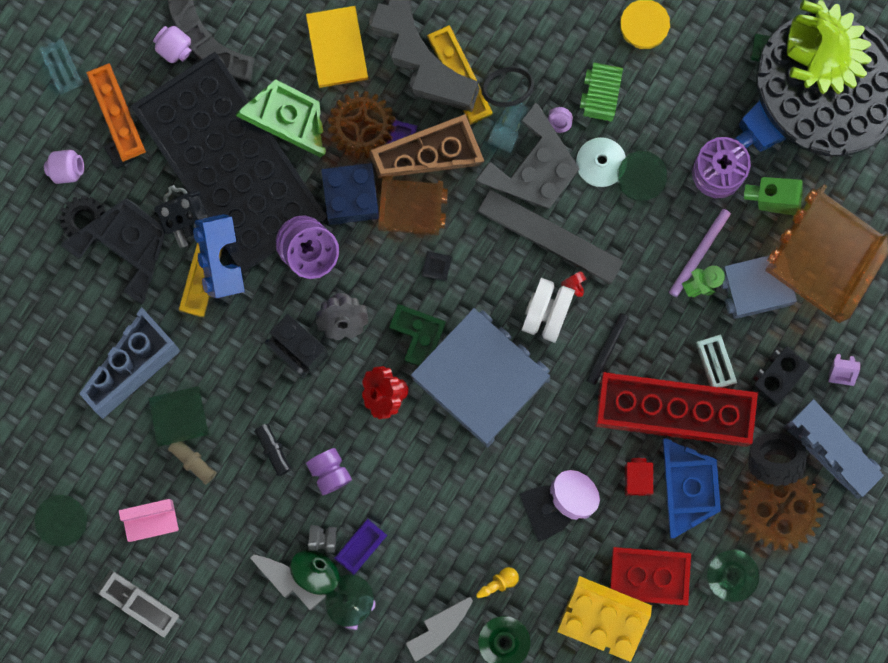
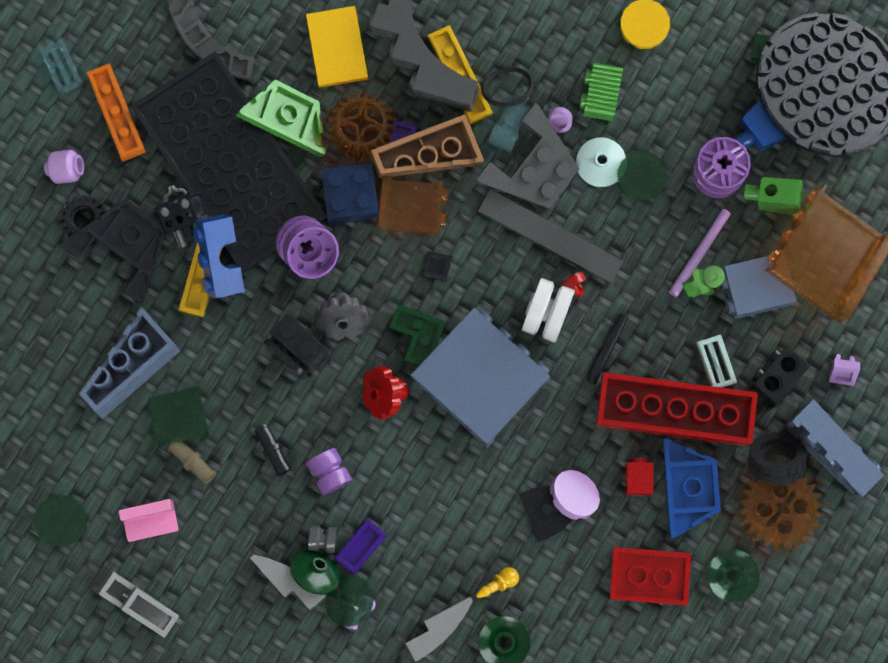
(172, 44): lavender head -> none
(605, 618): yellow piece -> none
(827, 47): lime piece -> none

